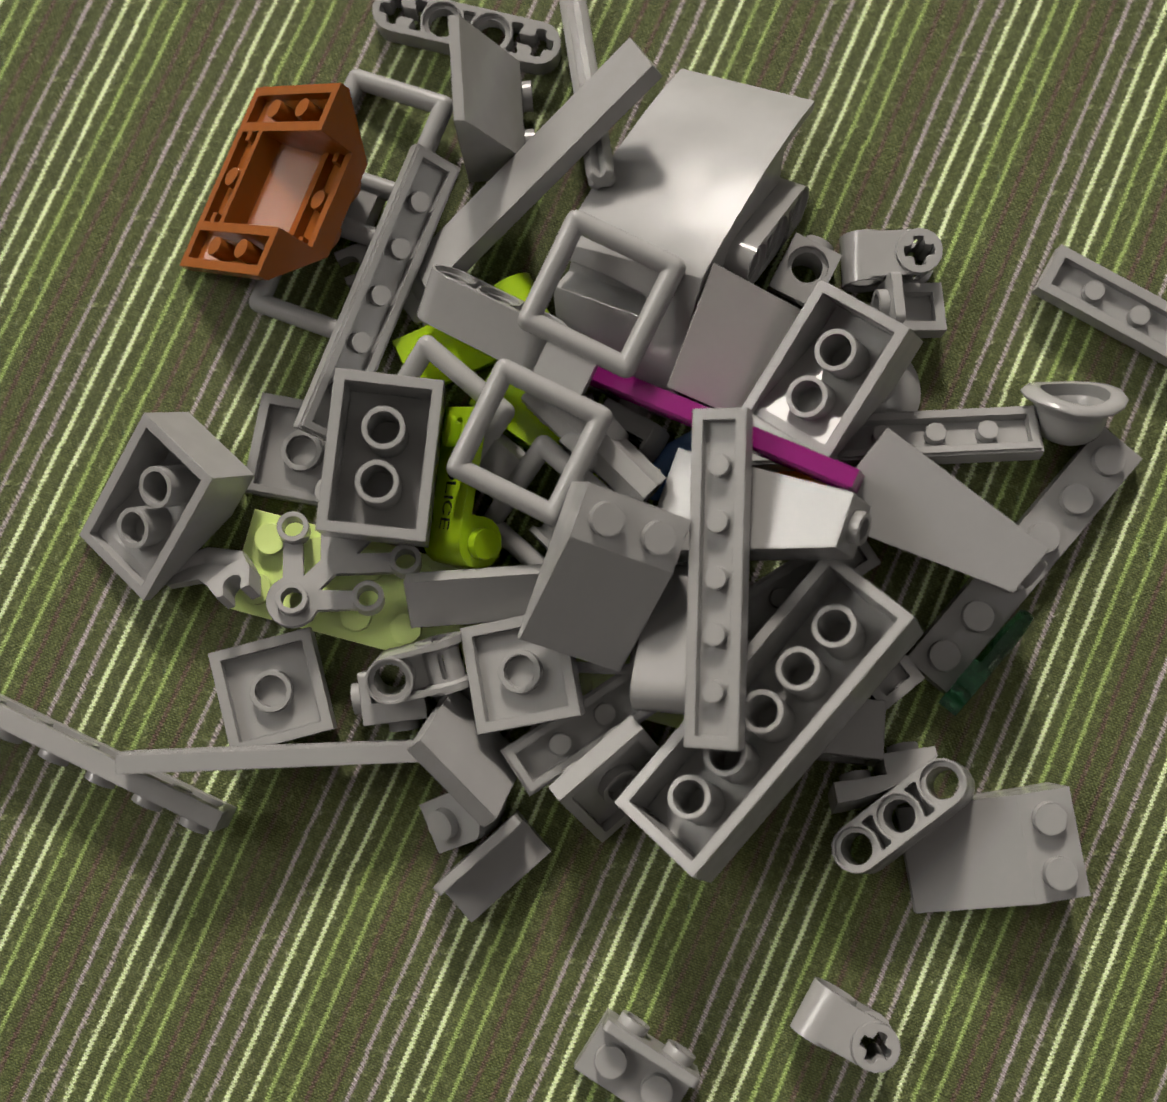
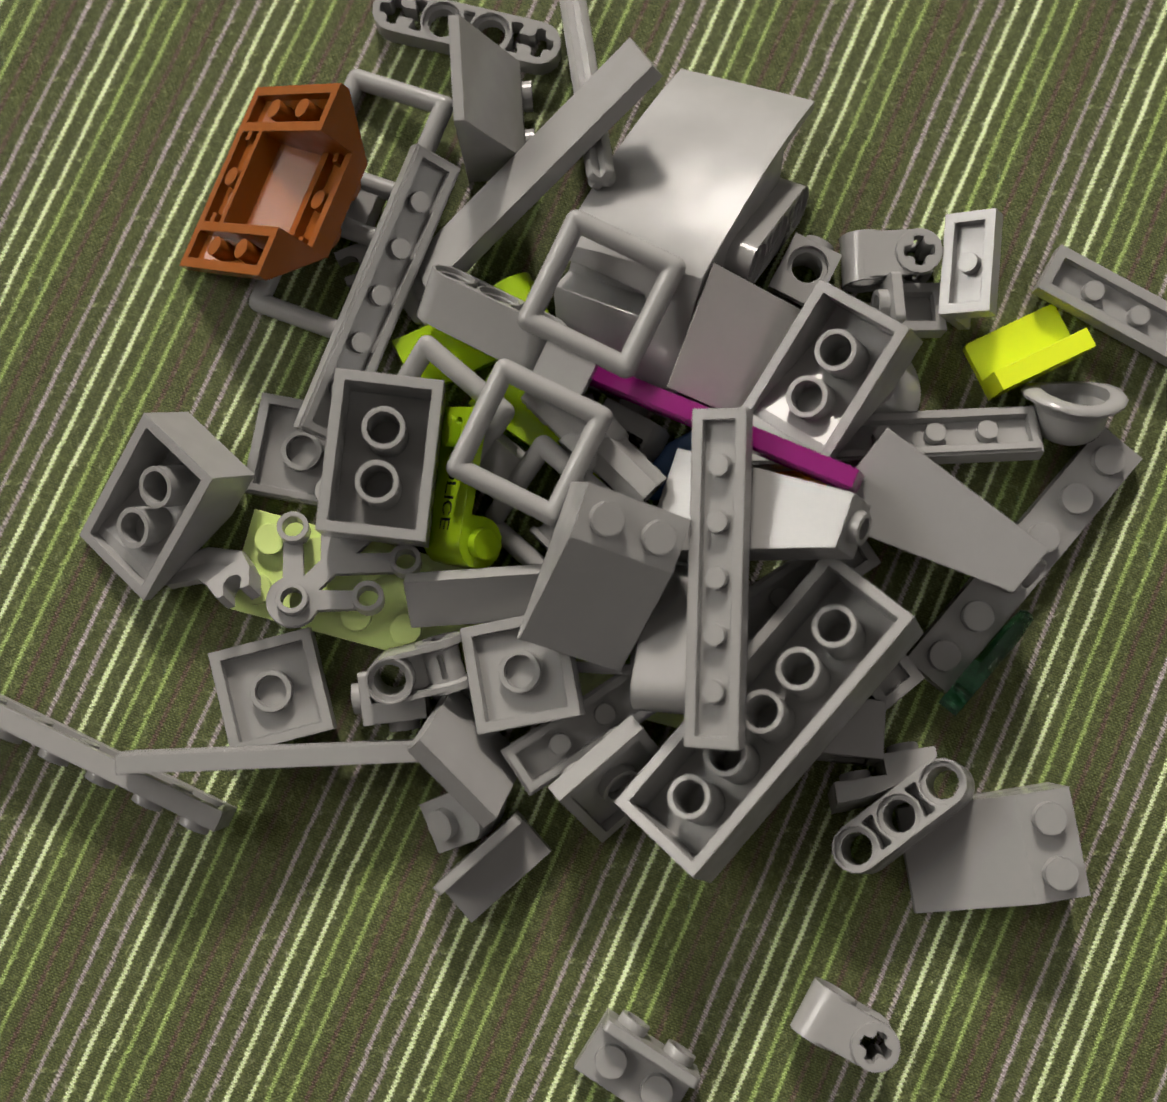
(970, 266): none -> panel
(1024, 351): none -> neon yellow panel

